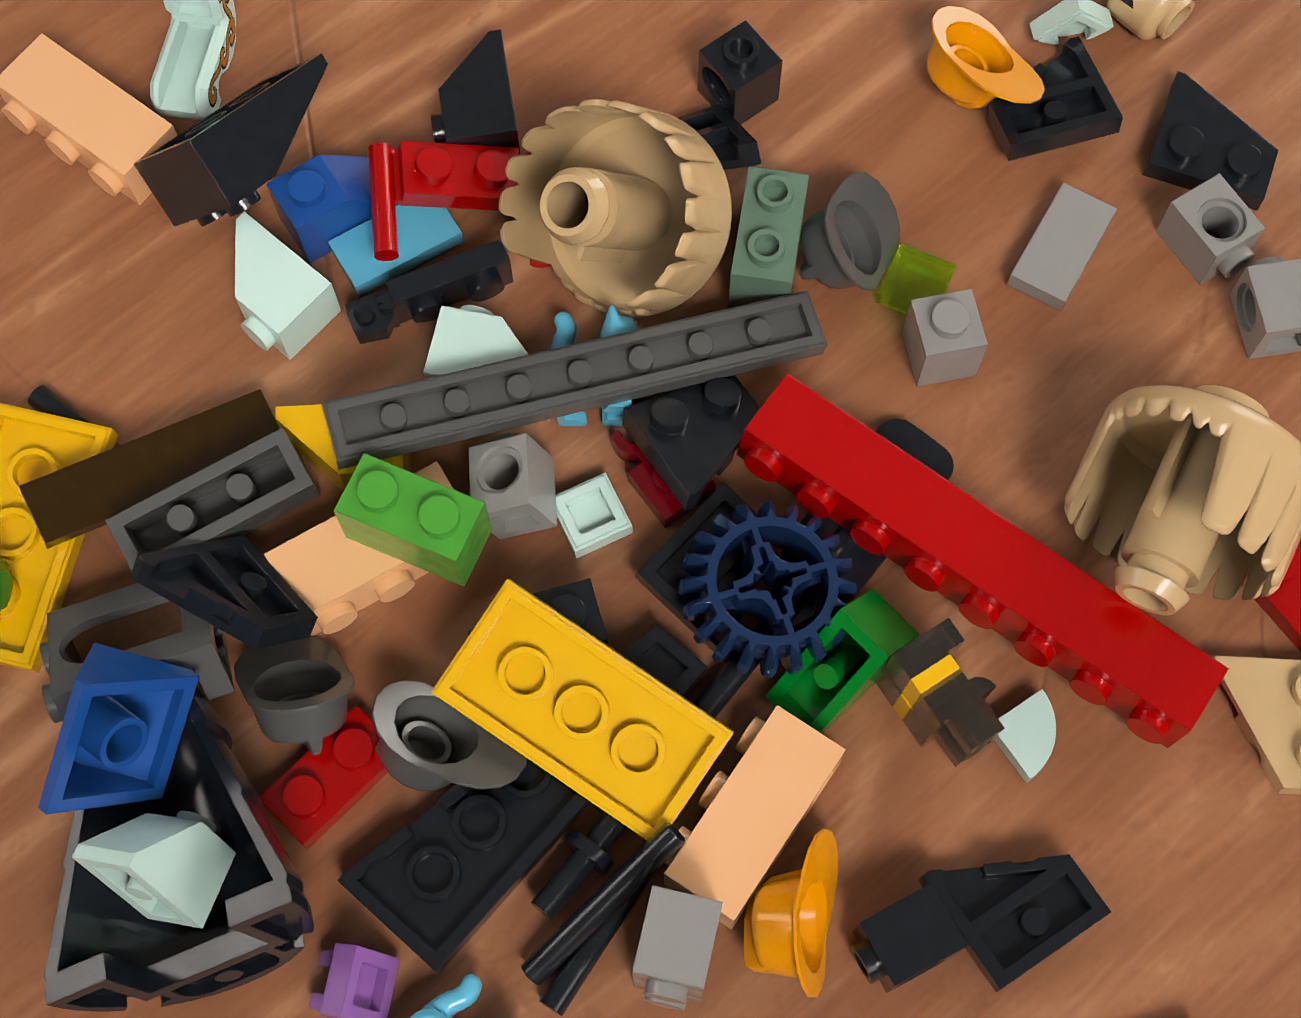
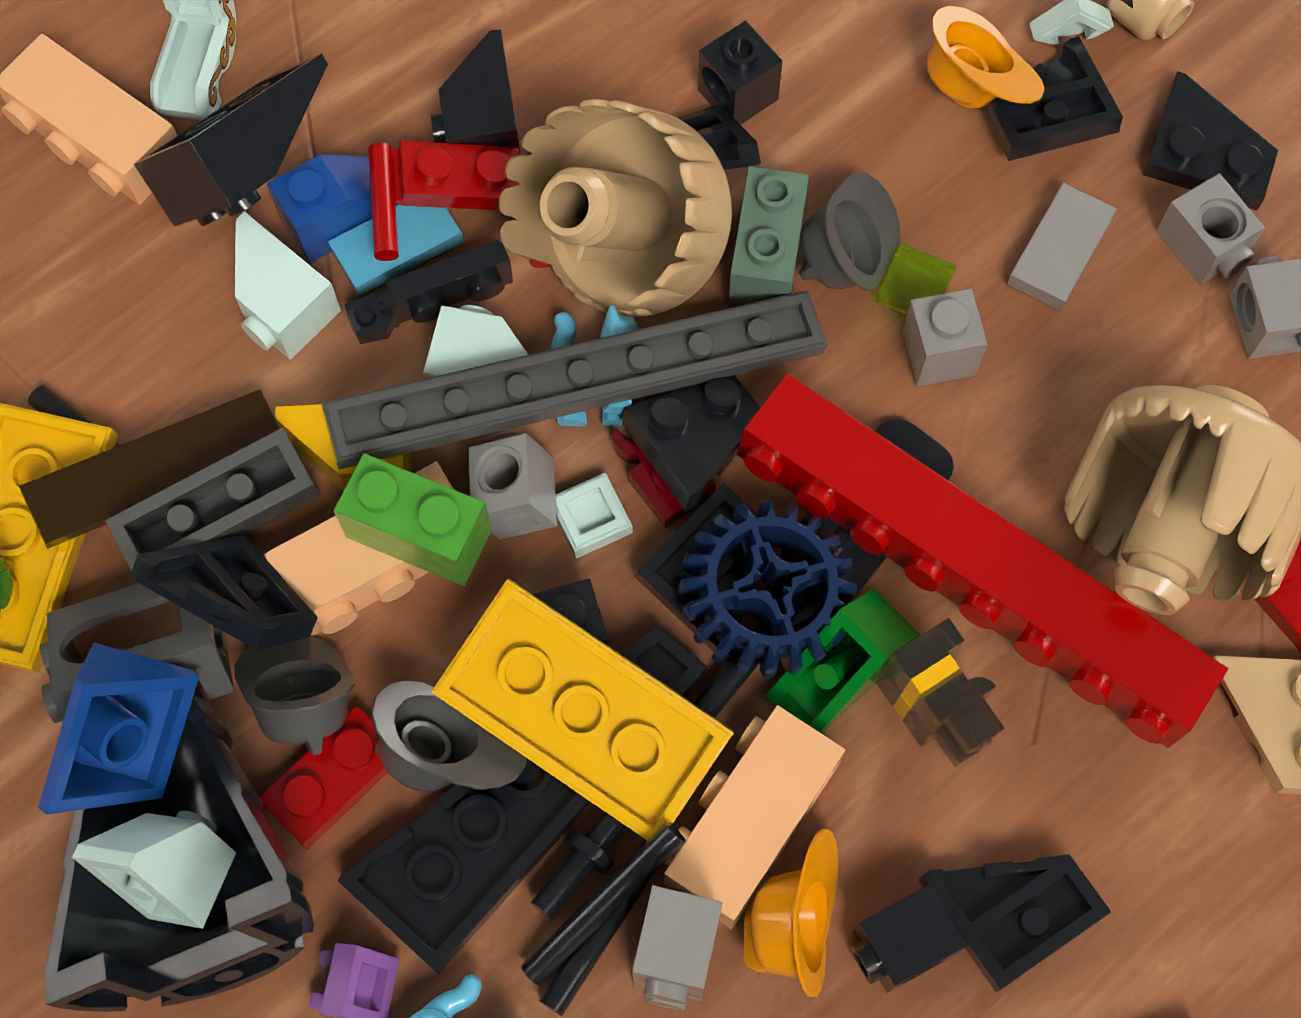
(1028, 735): light aqua tile -> none

